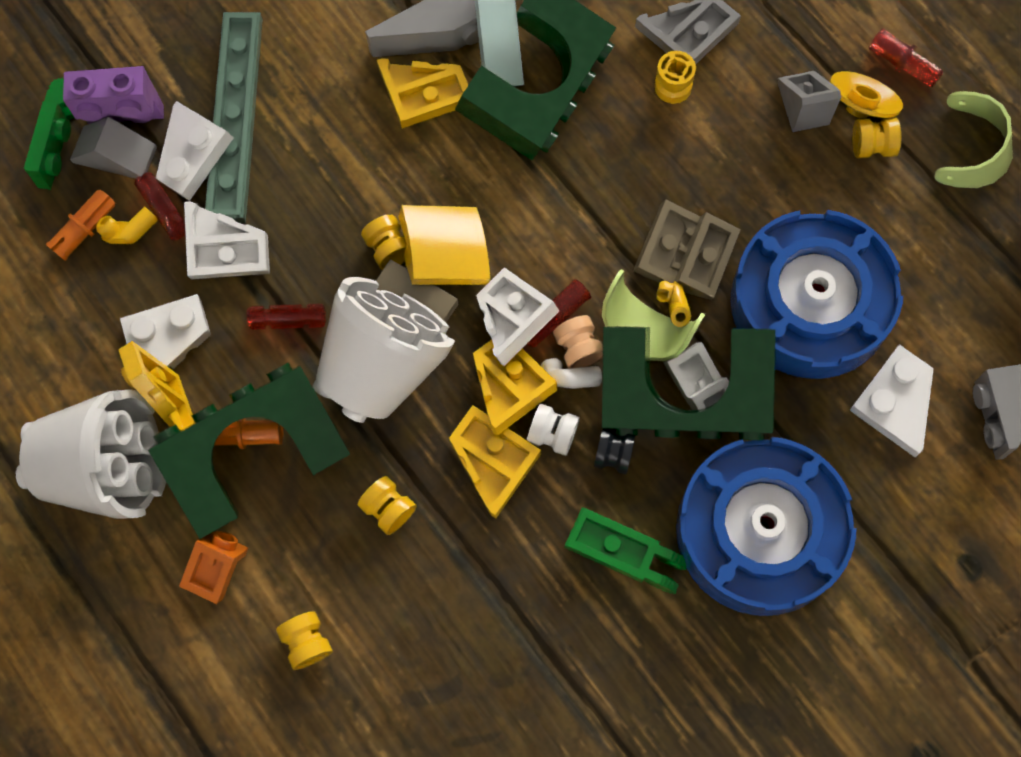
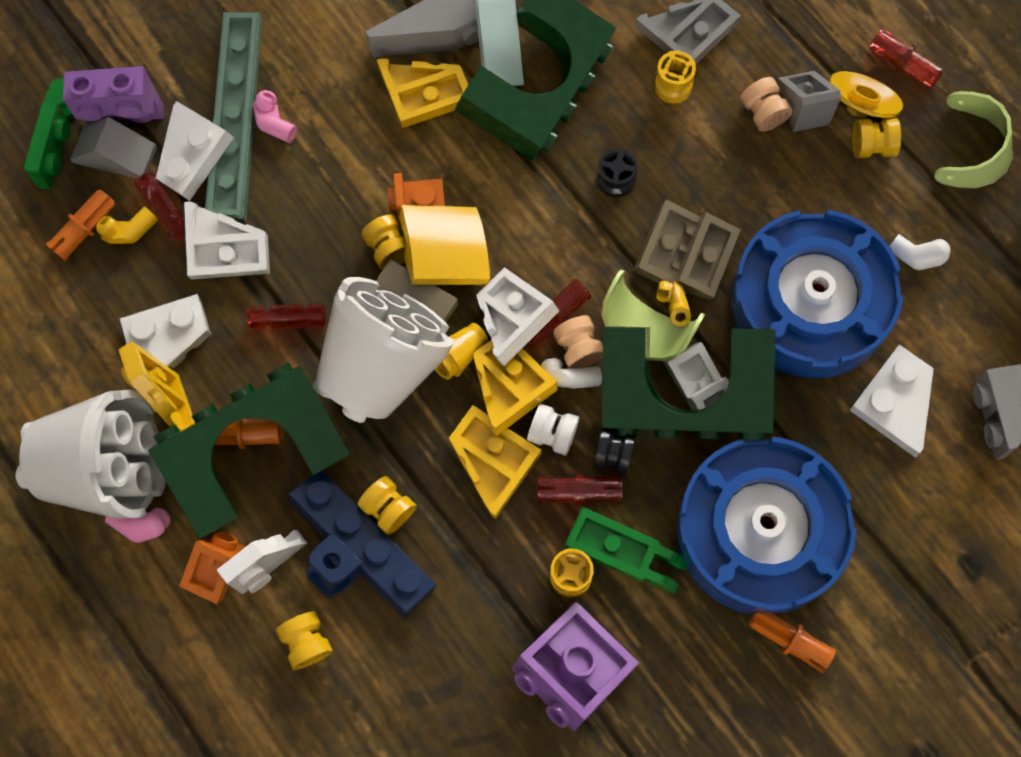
(142, 528): none -> bright pink arm
(253, 564): none -> white wing
(268, 117): none -> bright pink arm
(355, 547): none -> dark blue plate
(415, 193): none -> orange bracket
(461, 354): none -> yellow cone
(571, 566): none -> yellow wheel
(573, 667): none -> medium lavender plate
(579, 489): none -> clear red pin
(617, 163): none -> black wheel
(766, 104): none -> light nougat wheel
(794, 640): none -> orange axle
(923, 255): none -> white arm

